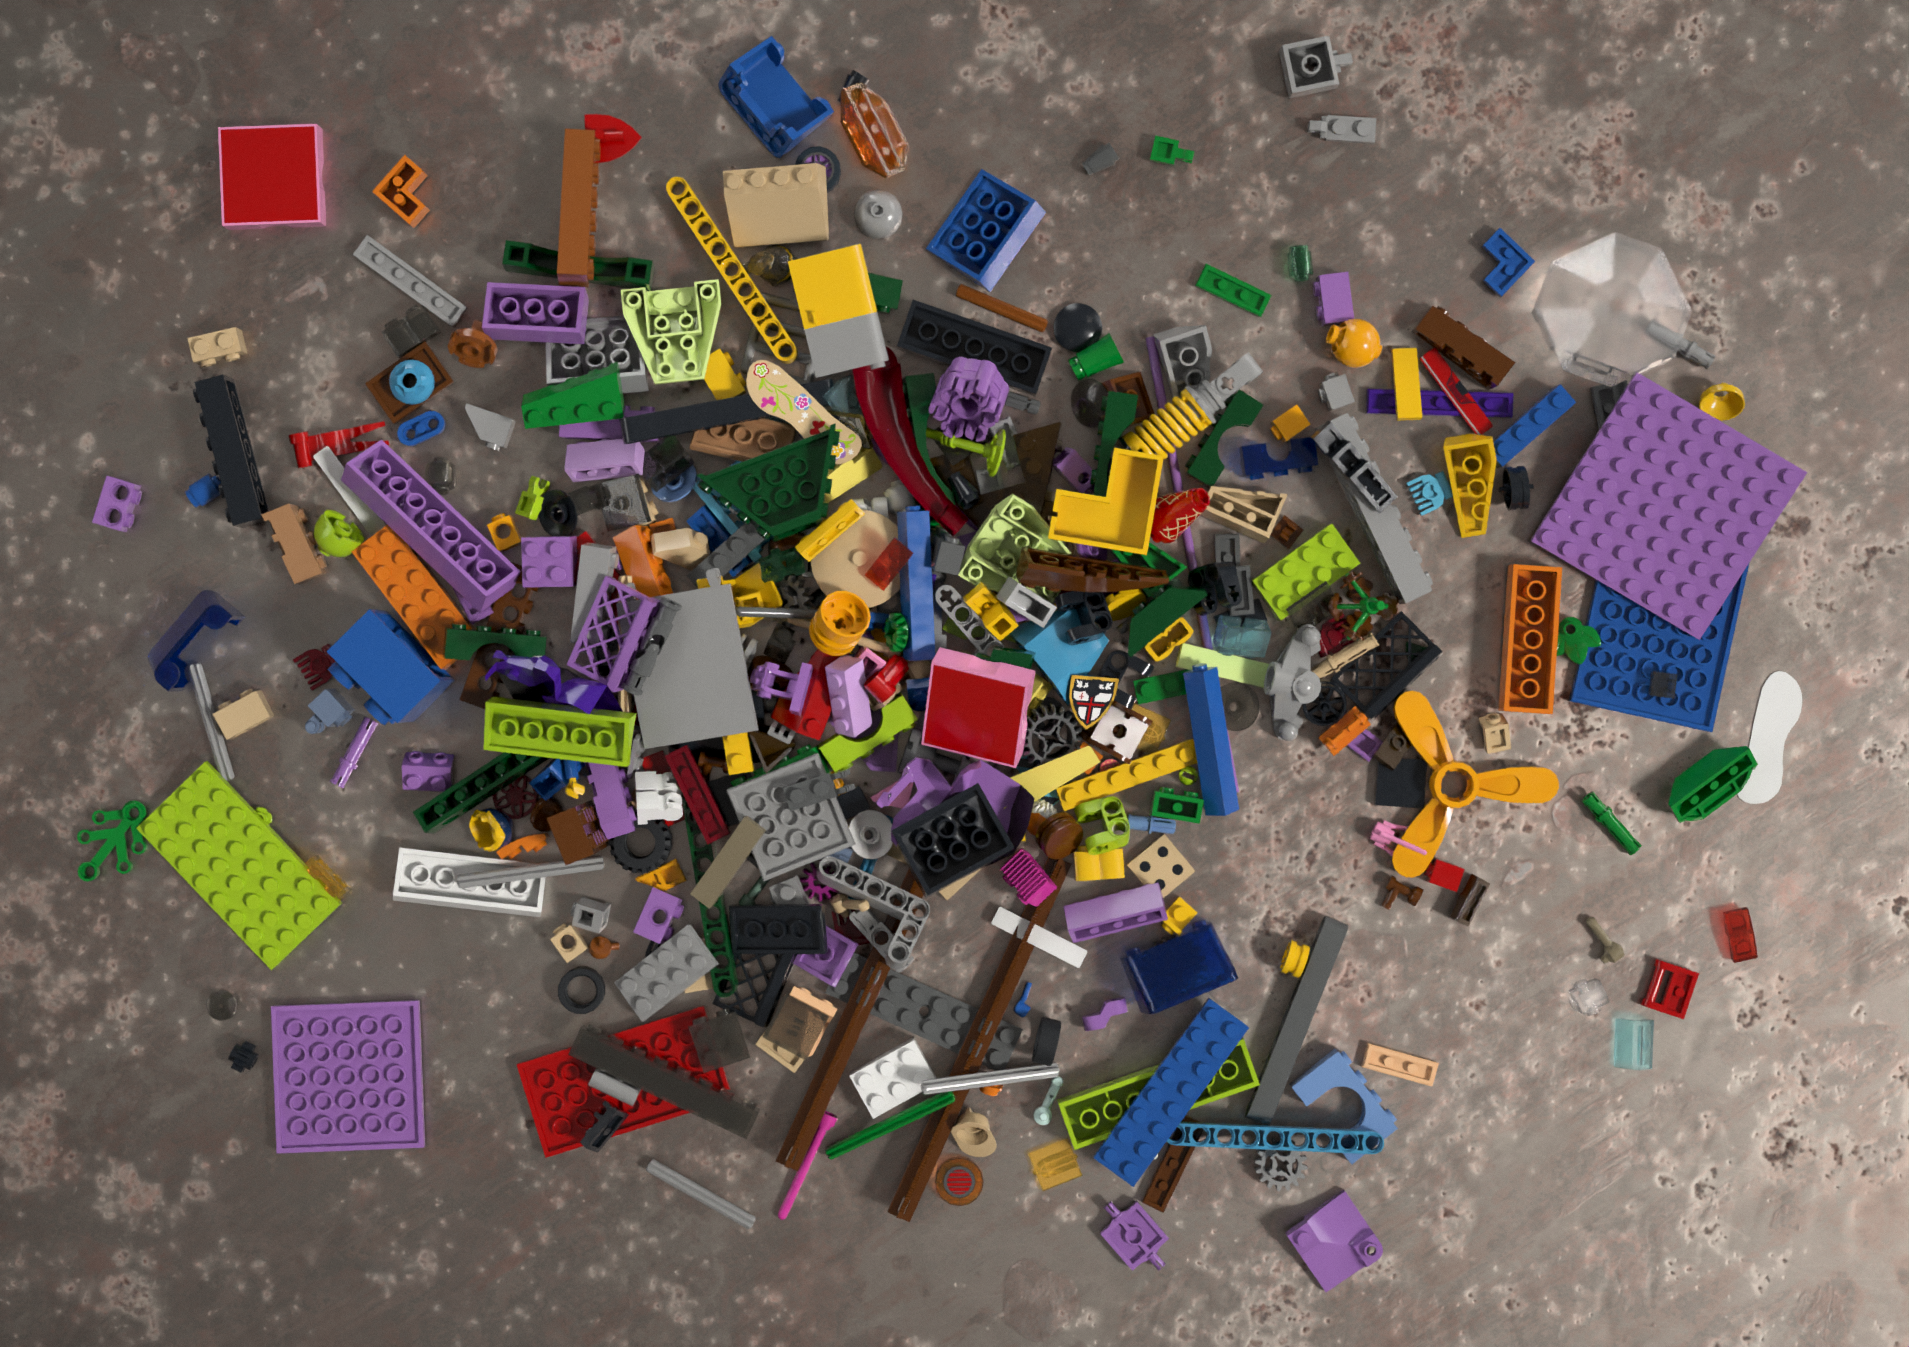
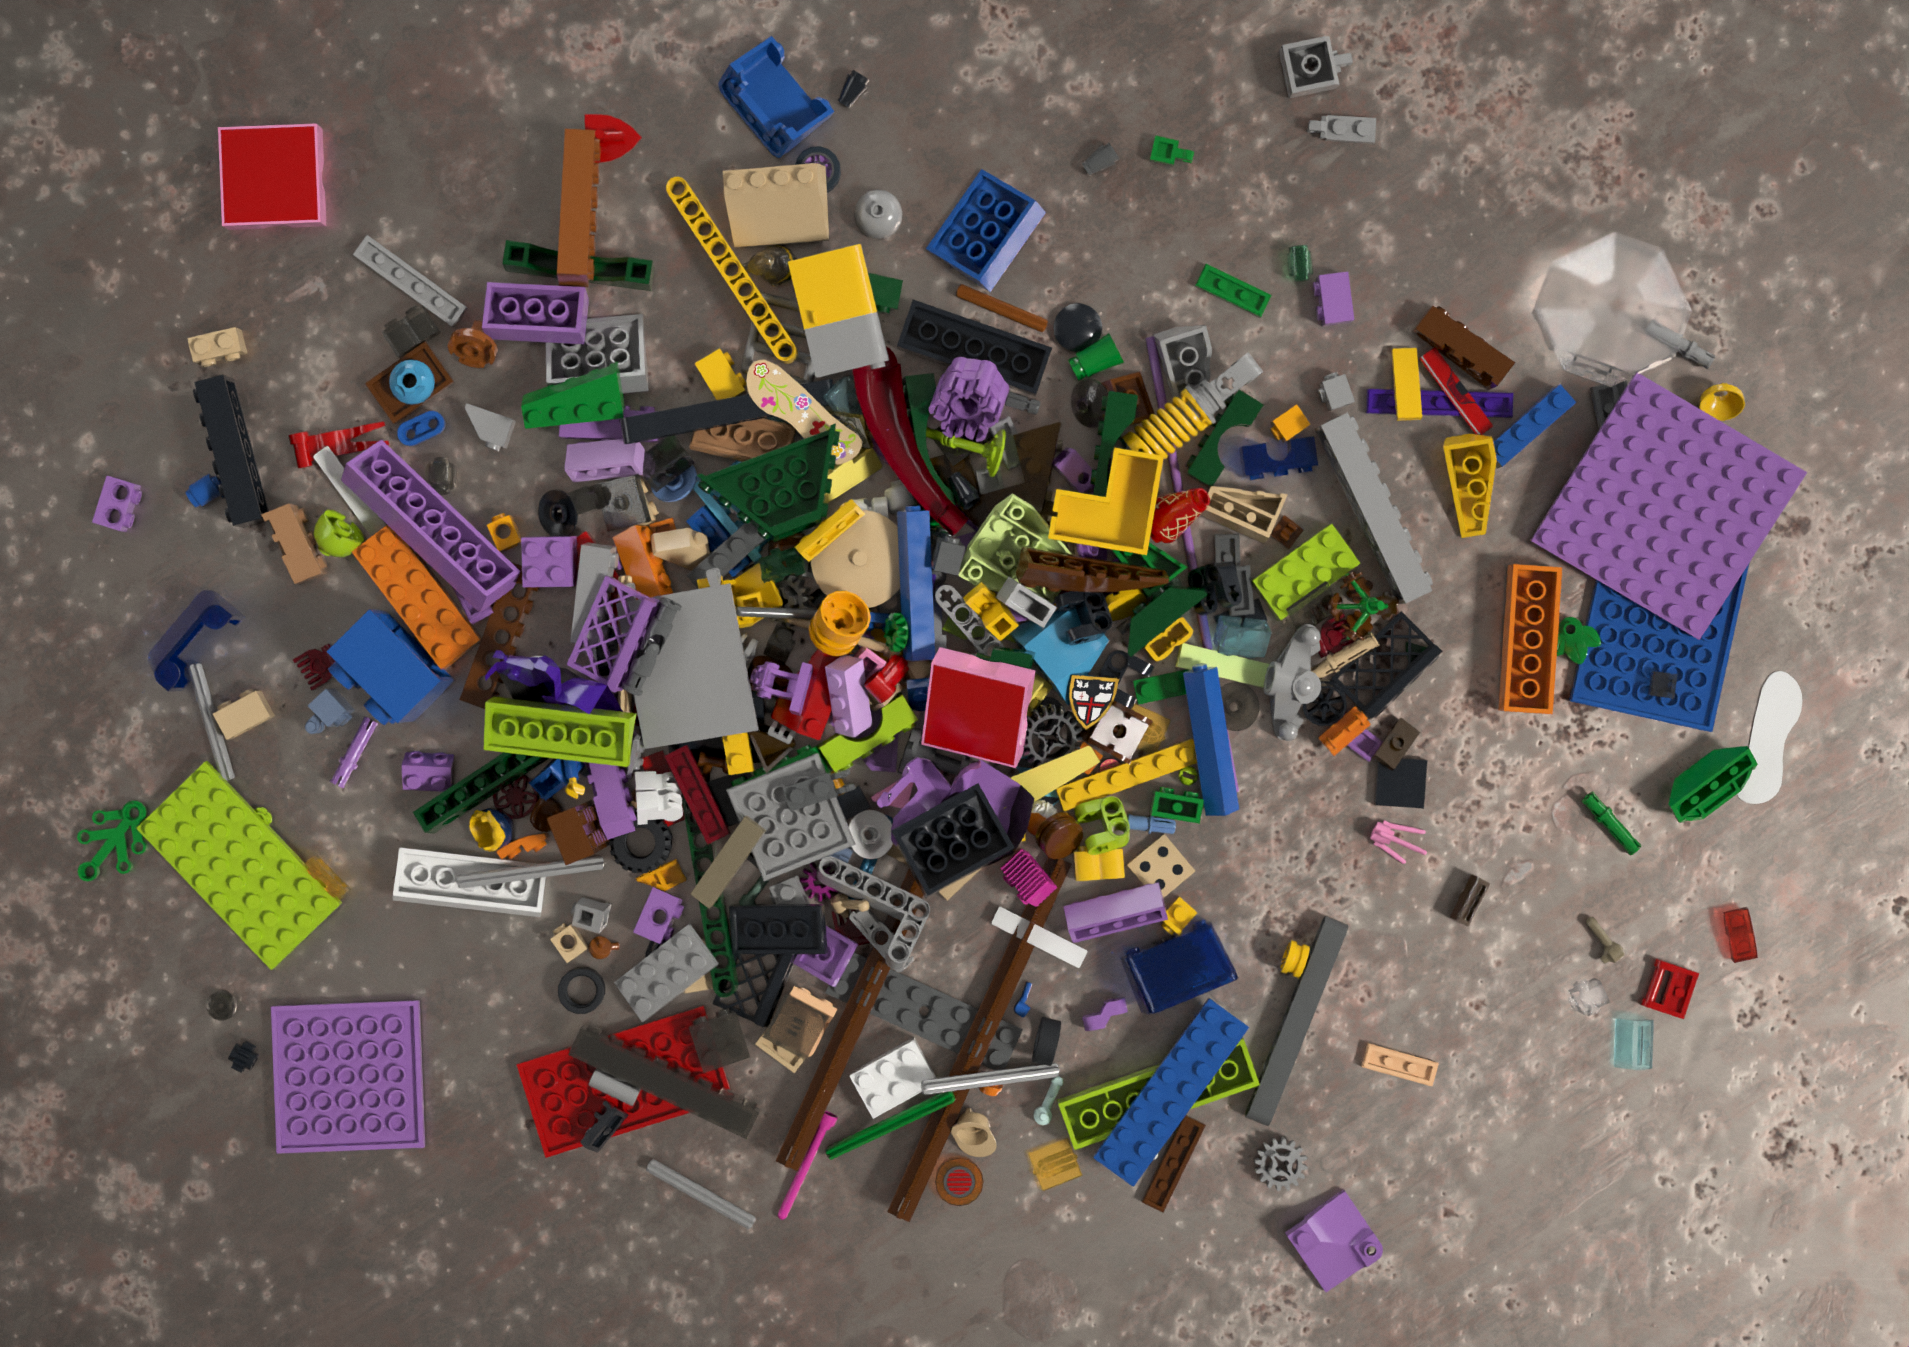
(397, 191): orange brick -> none
(463, 642): dark green arch -> none
(531, 501): lime plate -> none
(674, 328): yellowish green wedge -> none
(873, 131): clear orange wedge -> none
(889, 564): clear red slope -> none
(1134, 1235): medium lavender plate -> none
(1285, 1143): dark azure beam -> none
(1333, 1072): medium blue arch -> none
(1354, 342): light orange brick -> none
(1354, 467): black slope -> none
(1395, 887): reddish brown piece -> none
(1428, 828): light orange piece -> none
(1434, 490): medium azure piece -> none
(1444, 874): red brick -> none
(1495, 732): tan bracket -> none
(1512, 262): blue plate -> none
(1516, 488): black wheel -> none

